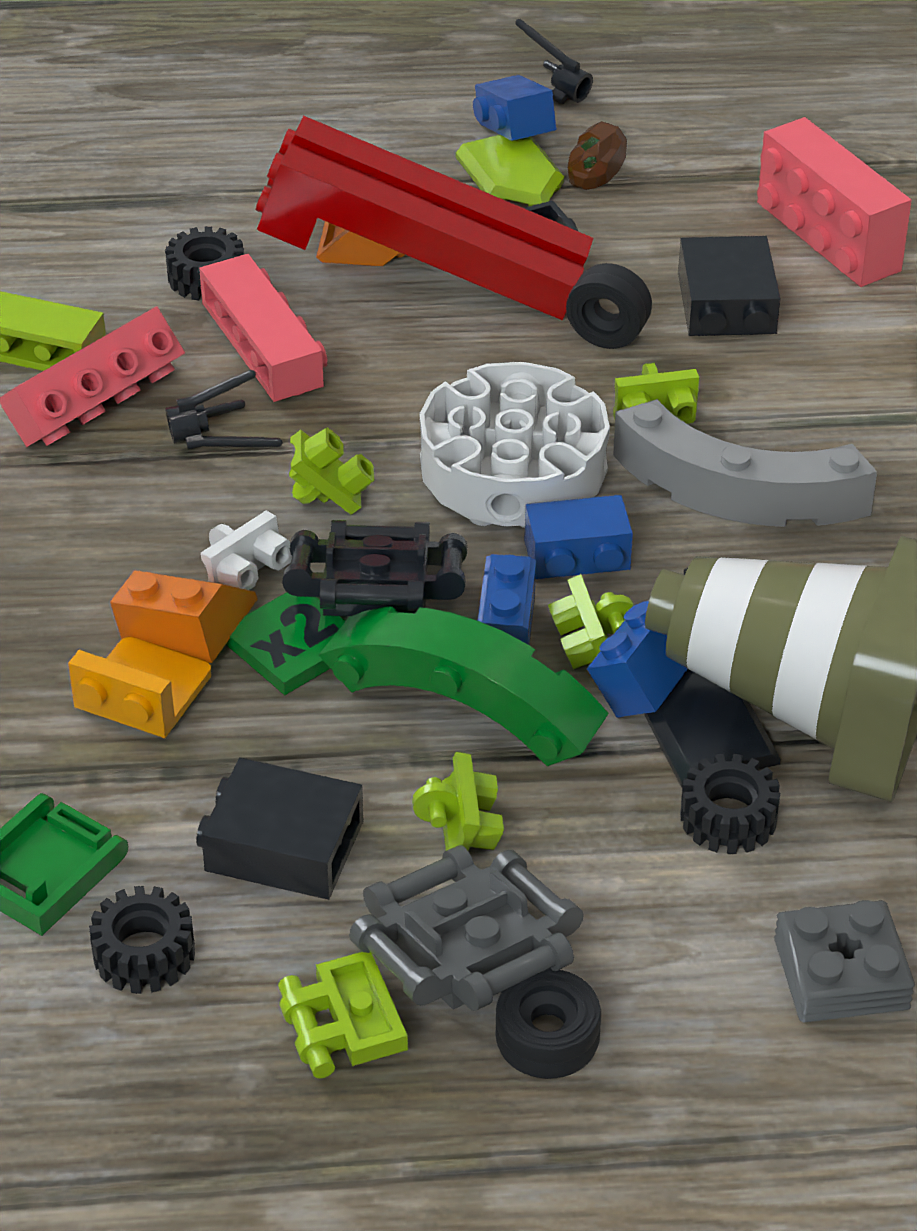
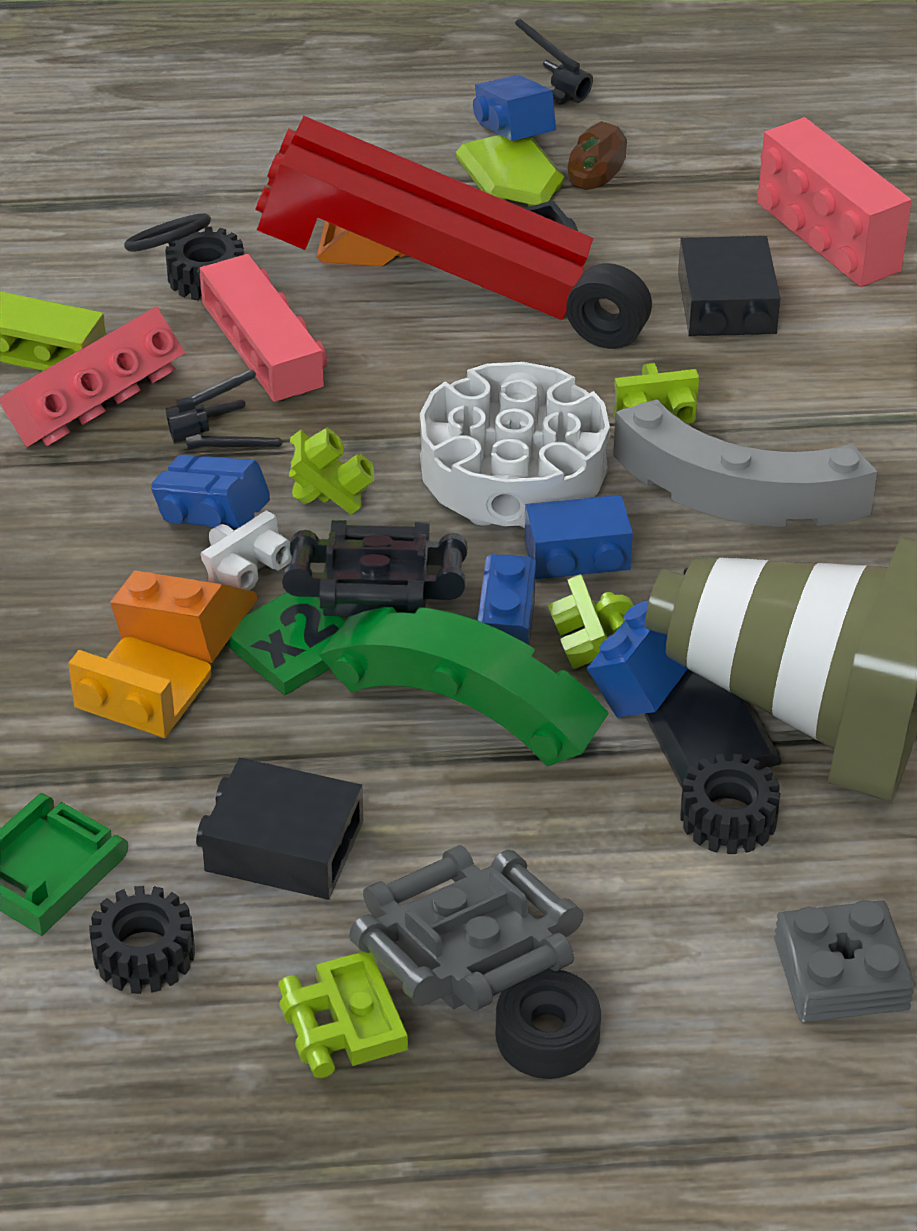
(167, 232): none -> black tyre
(210, 491): none -> blue brick
(456, 806): lime hips -> none

